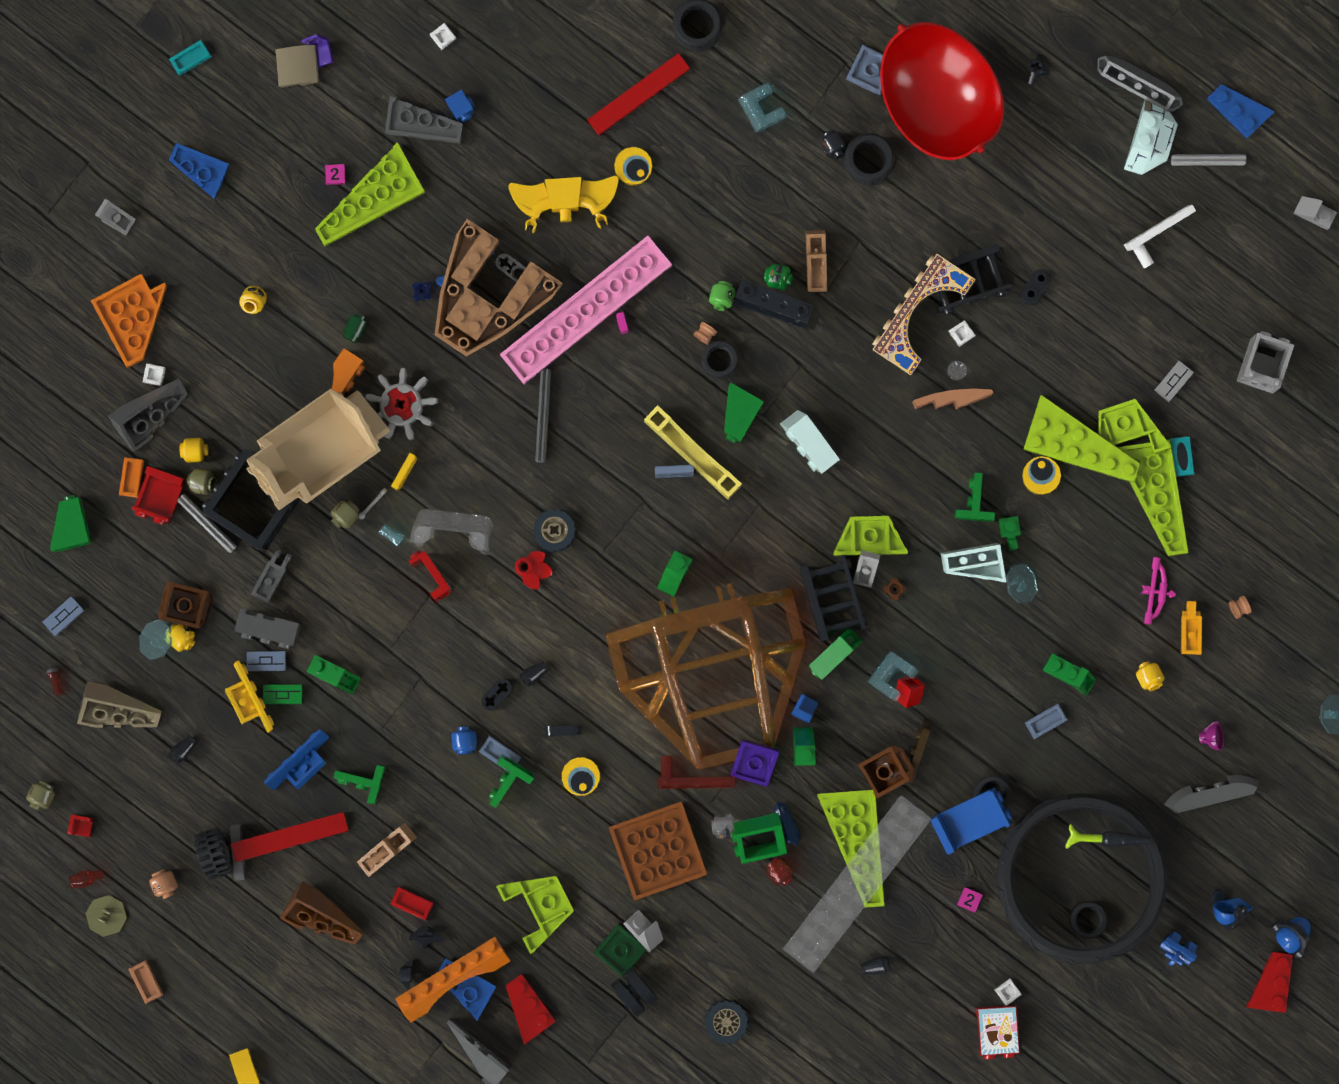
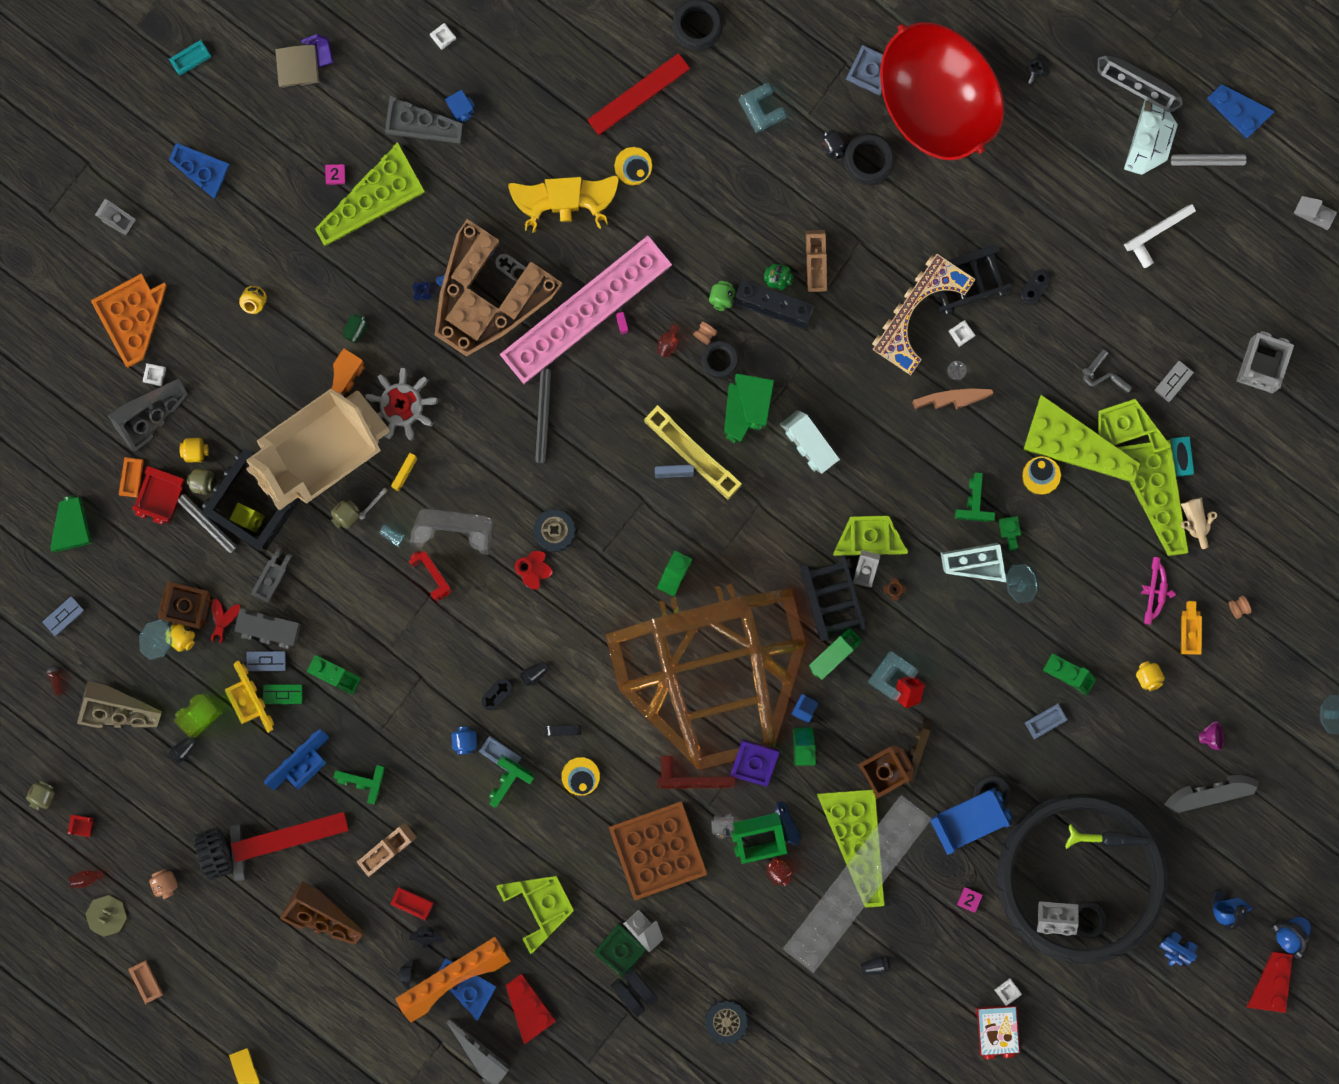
(197, 715): none -> clear neon green brick
(222, 620): none -> red piece
(247, 517): none -> neon yellow bracket
(667, 342): none -> clear red piece
(754, 399): none -> green slope
(1057, 918): none -> light grey bracket
(1088, 373): none -> dark grey piece
(1196, 521): none -> tan piece

